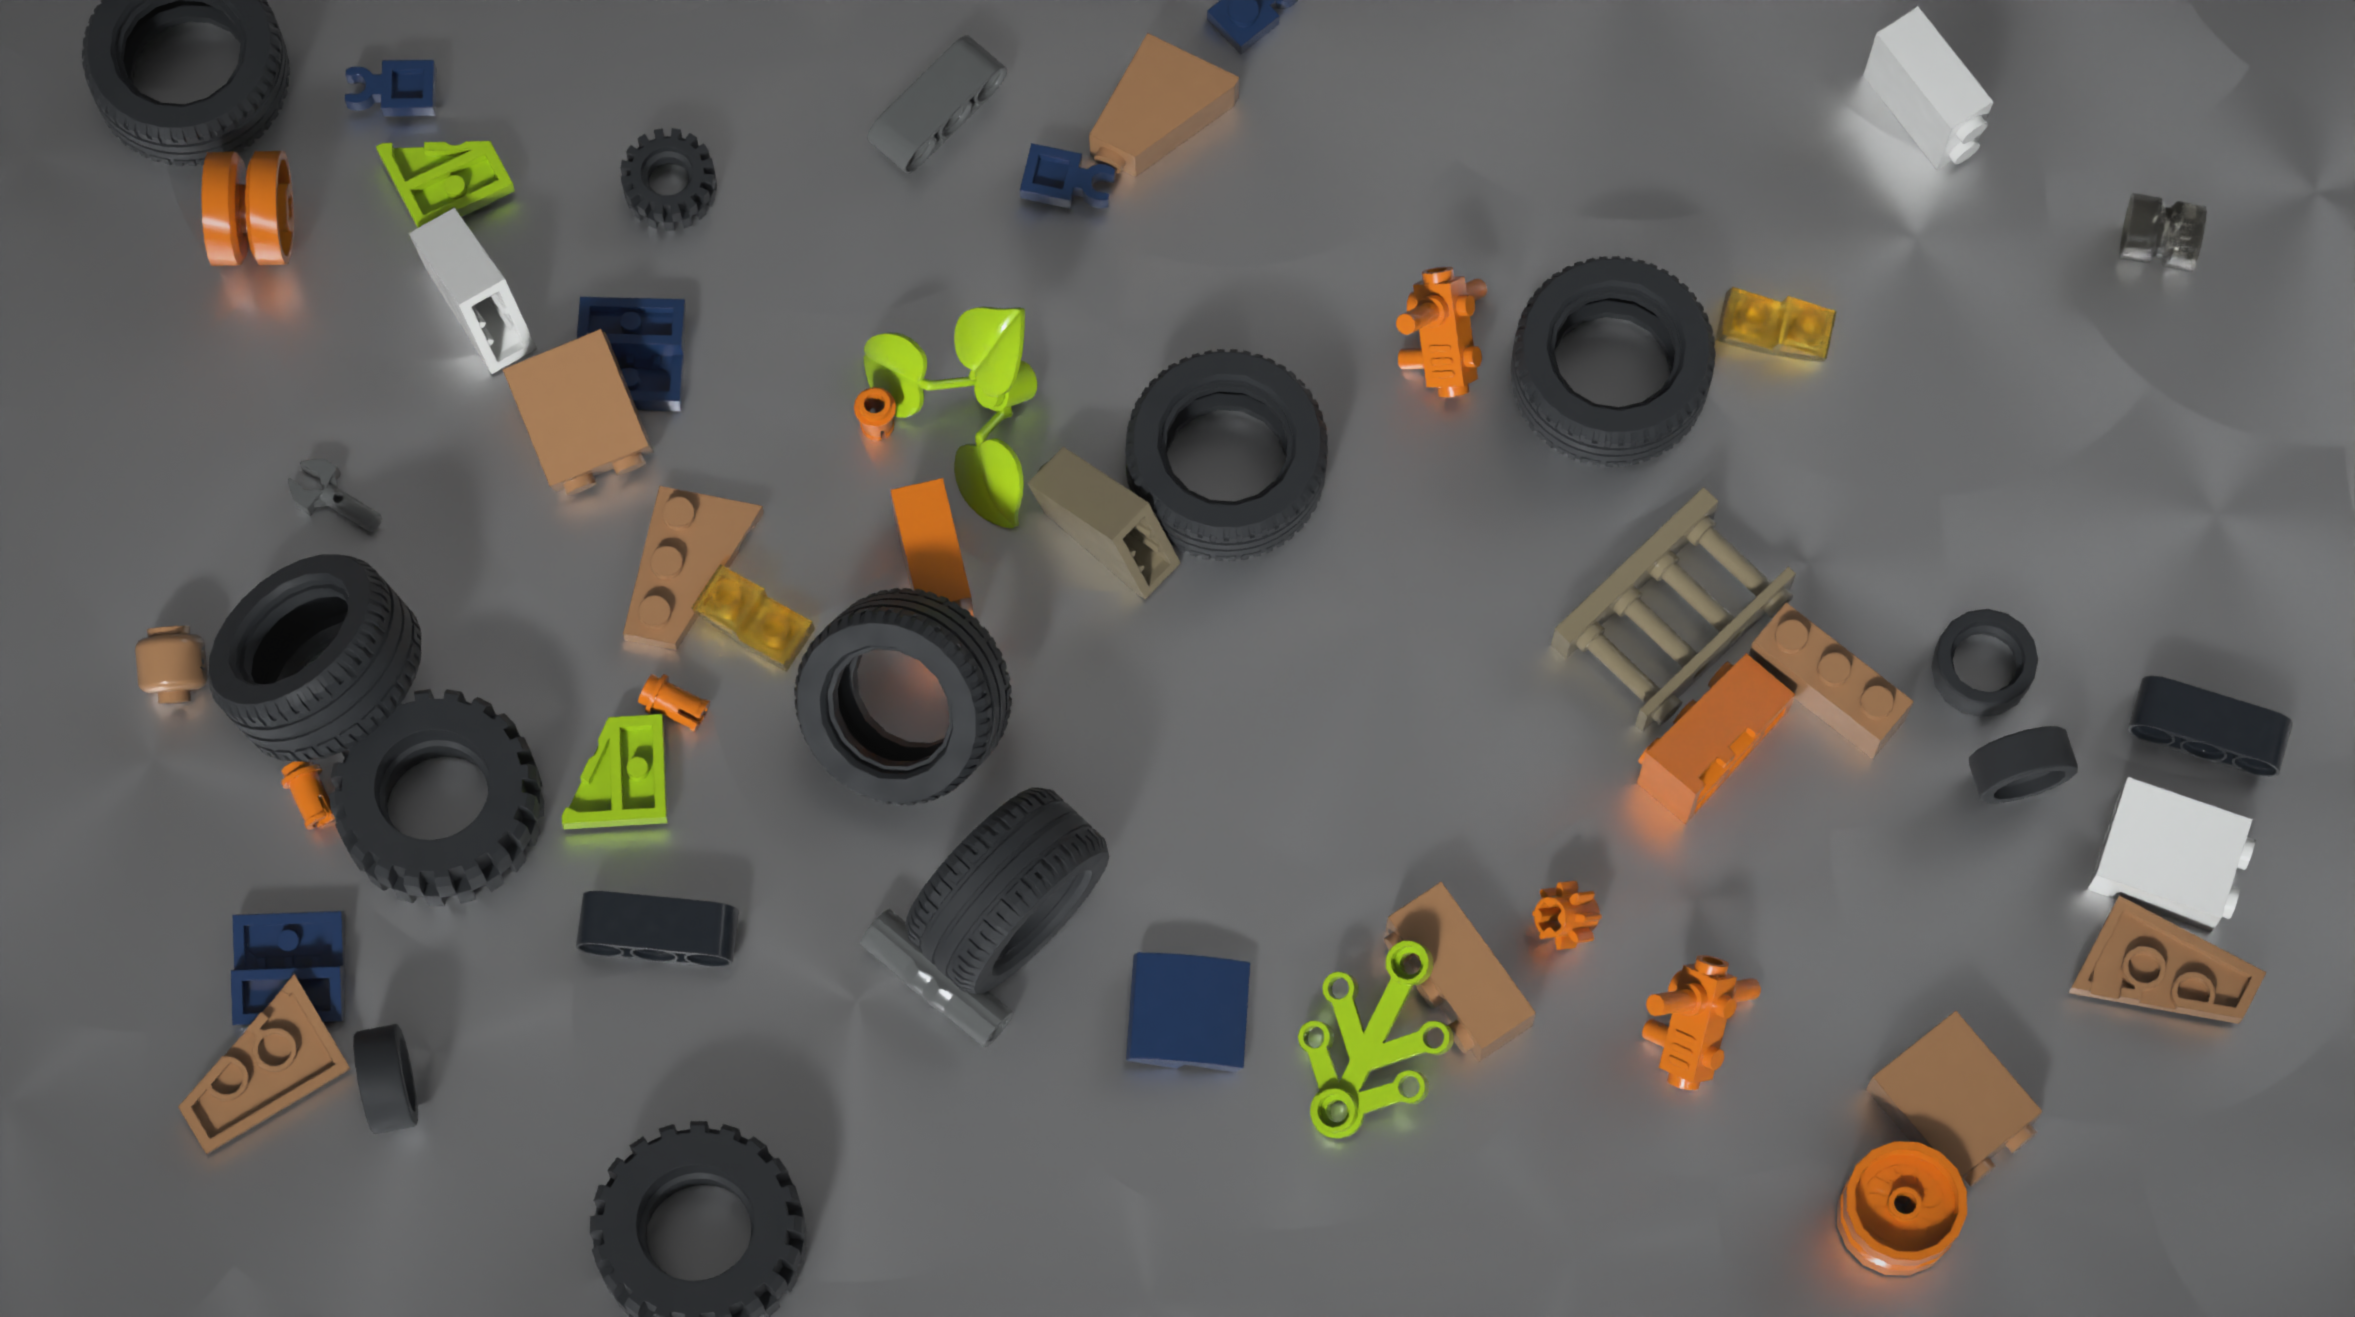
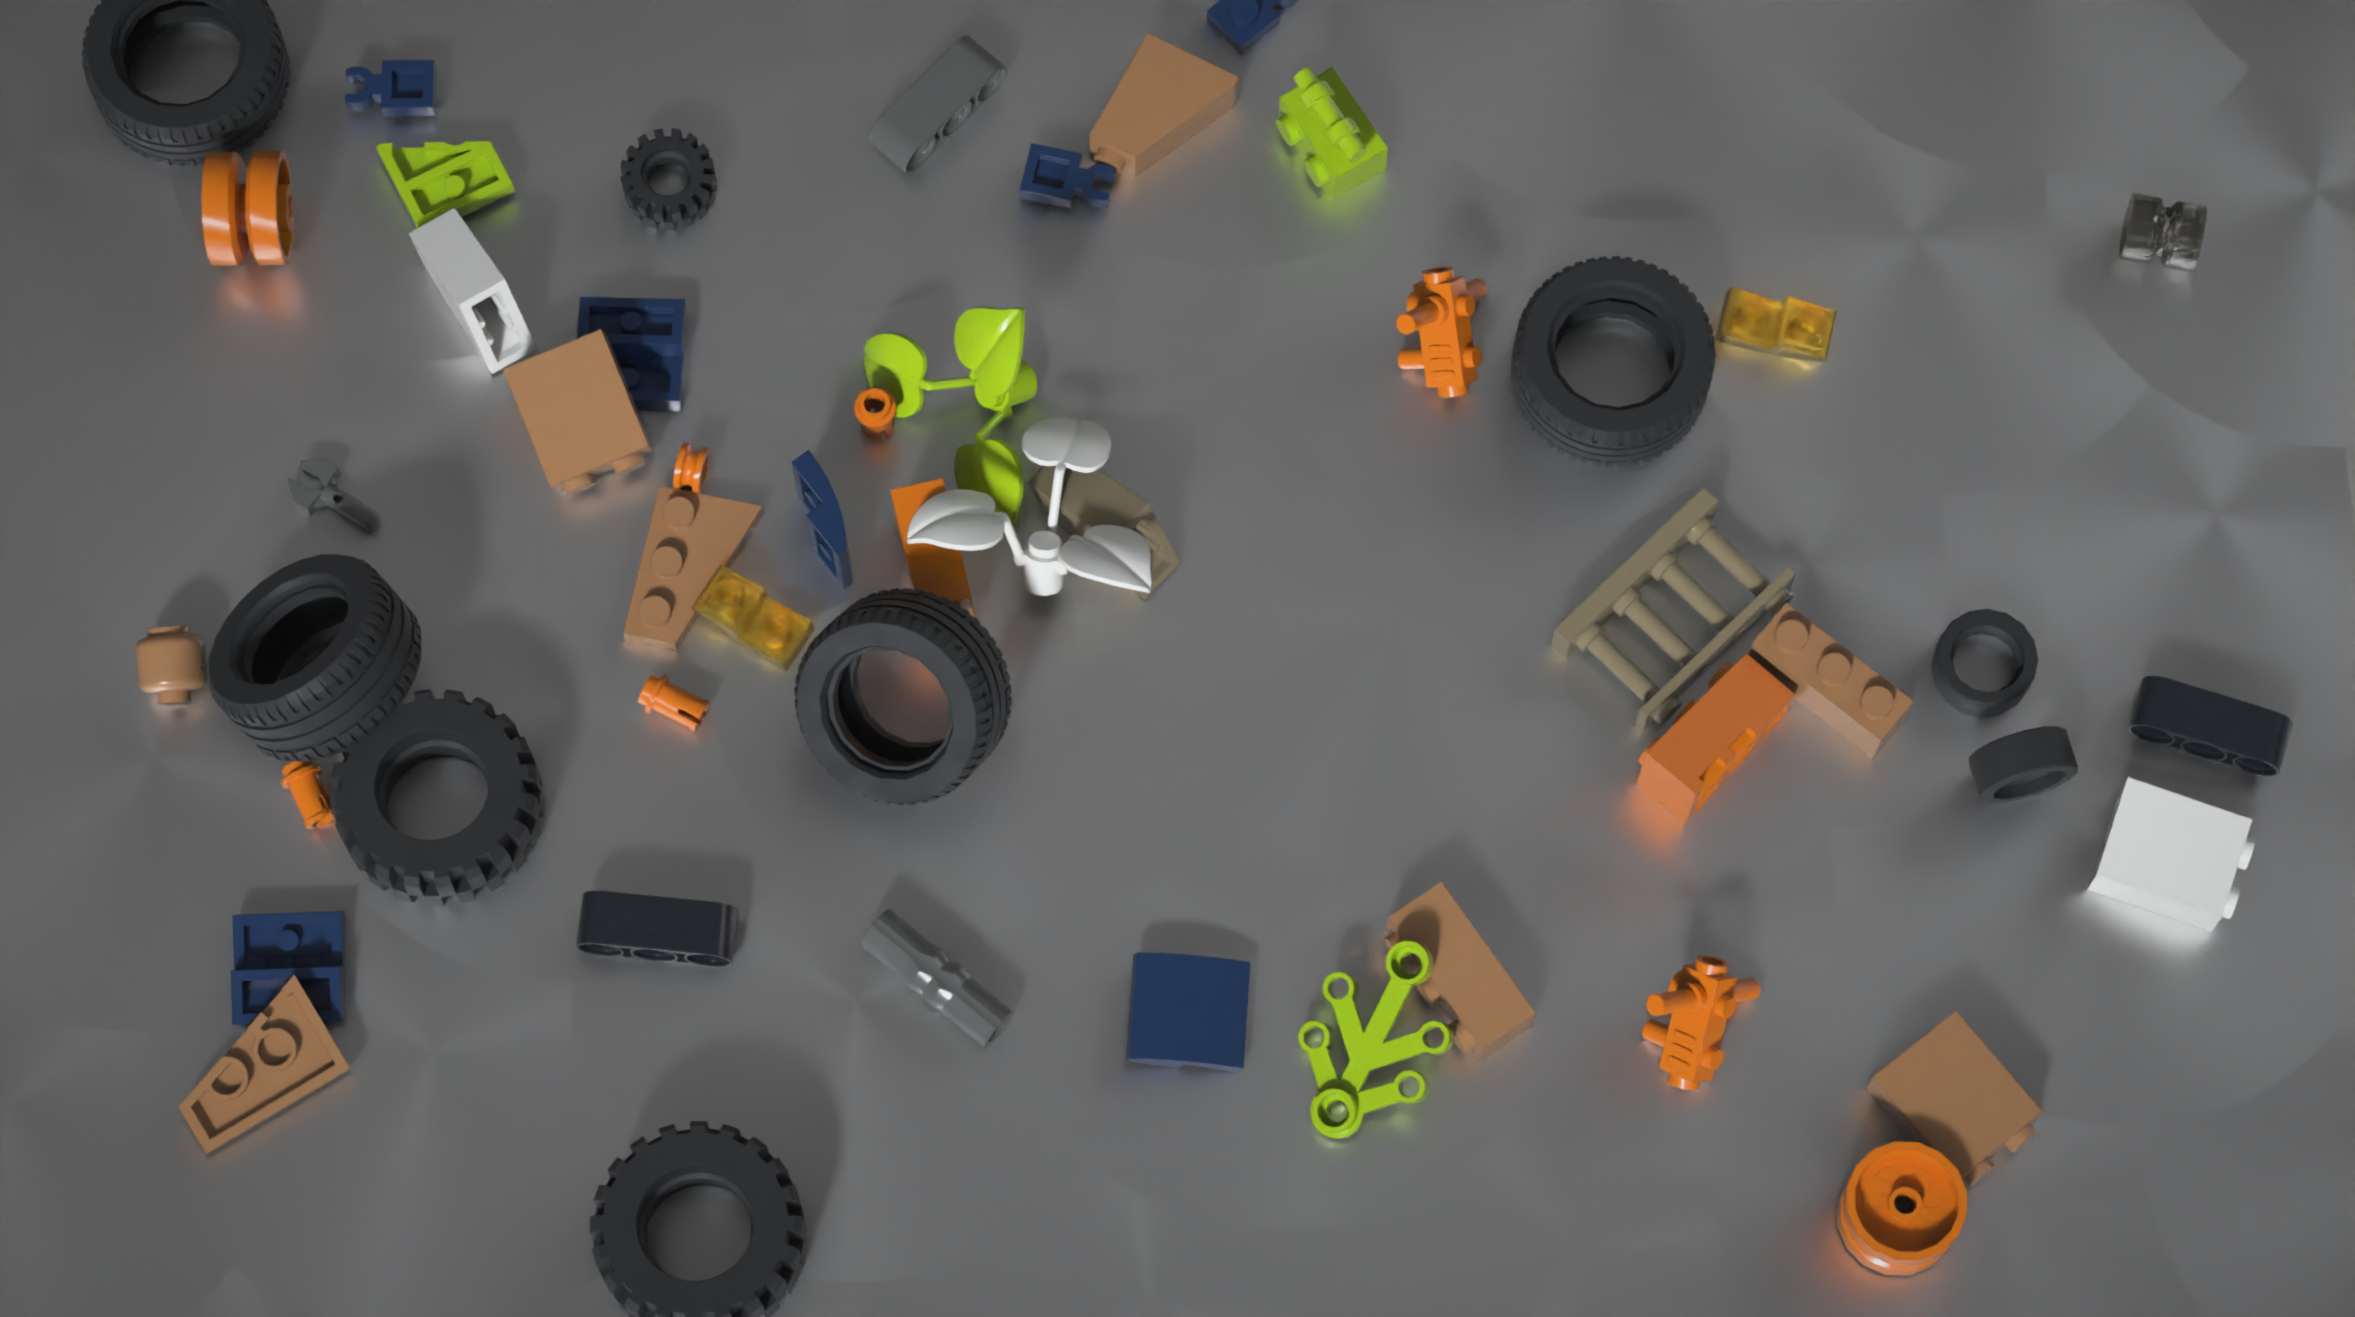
(385, 1079): black tyre -> none
(624, 777): lime wing -> none
(692, 467): none -> orange bush
(824, 517): none -> dark blue slope
(1007, 890): black tyre -> none
(1104, 554): none -> white plant
(1231, 384): black tyre -> none
(1330, 132): none -> lime brick
(1566, 915): orange gear -> none
(1928, 89): white brick -> none
(2165, 968): medium nougat wing -> none

